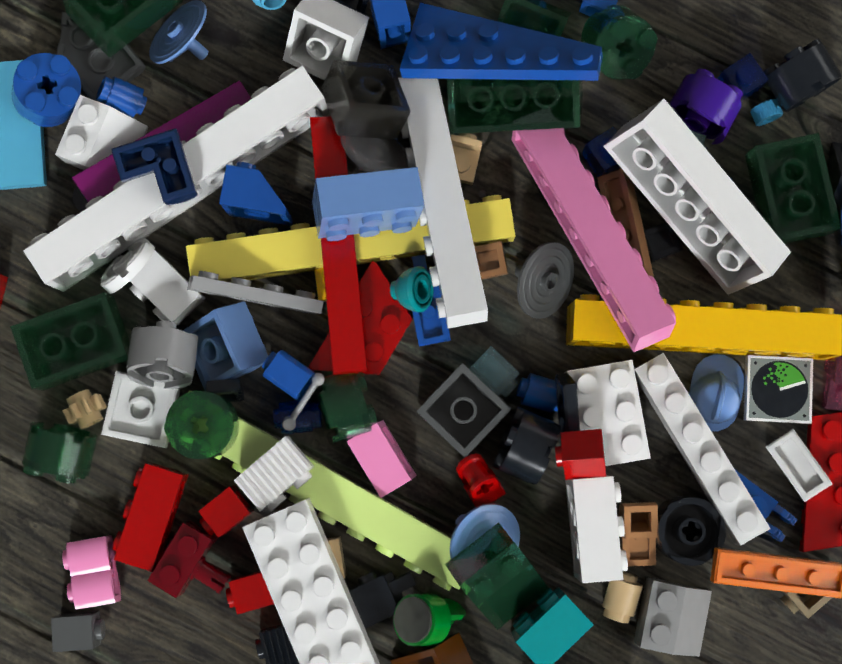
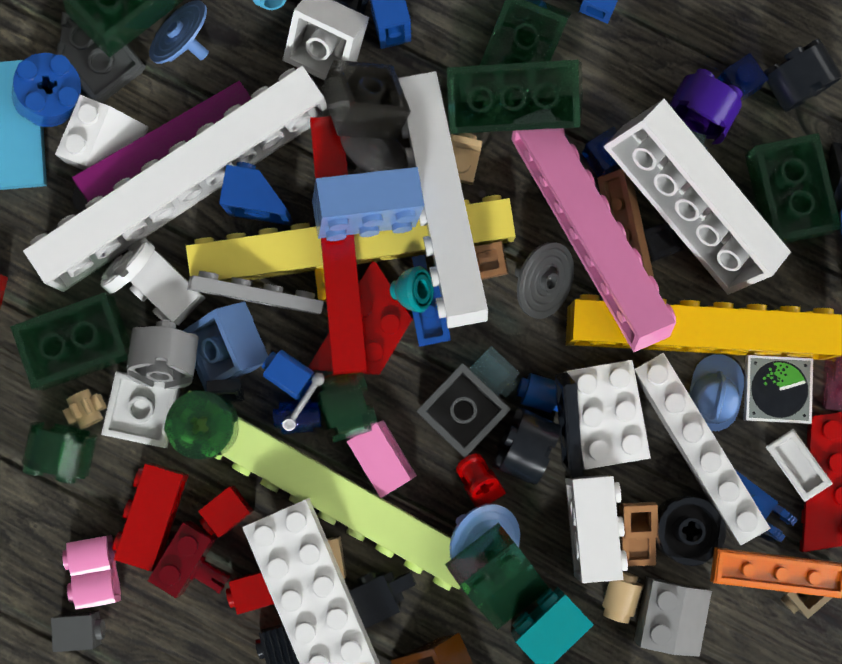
(121, 96): blue brick -> none
(165, 158): dark blue brick -> none
(274, 474): white brick -> none
(425, 618): piece -> none
(473, 47): blue wing -> none
(581, 454): red brick -> none
(625, 41): clear green brick -> none
(766, 112): dark azure axle -> none

